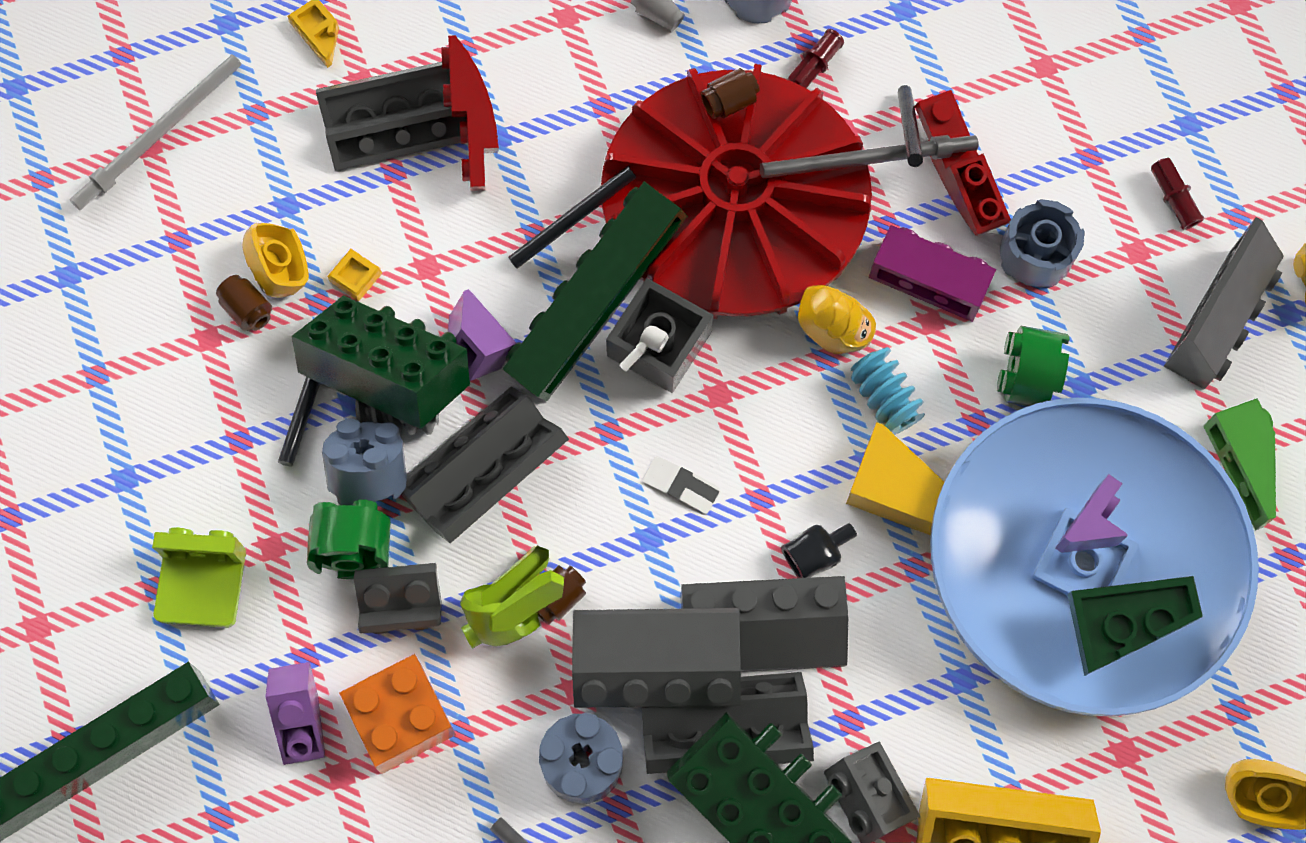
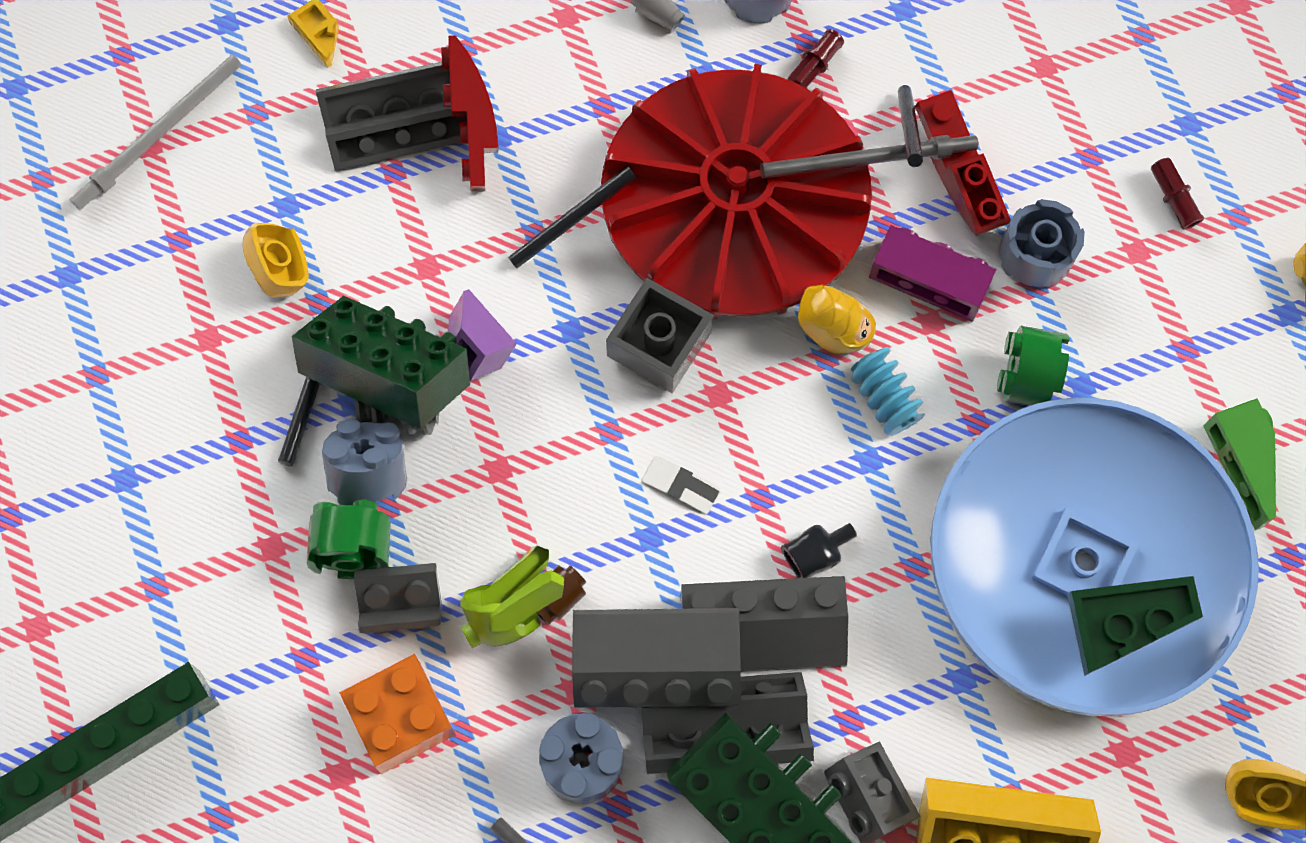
(198, 577): lime bracket -> none
(244, 303): reddish brown brick -> none
(295, 712): medium lavender slope -> none
(354, 274): yellow tile -> none
(481, 464): dark grey slope -> none
(594, 291): dark green brick -> none
(652, 338): white hand -> none
(730, 93): reddish brown brick -> none
(895, 483): yellow slope -> none
(1091, 525): medium lavender slope -> none
(1227, 306): dark grey slope -> none

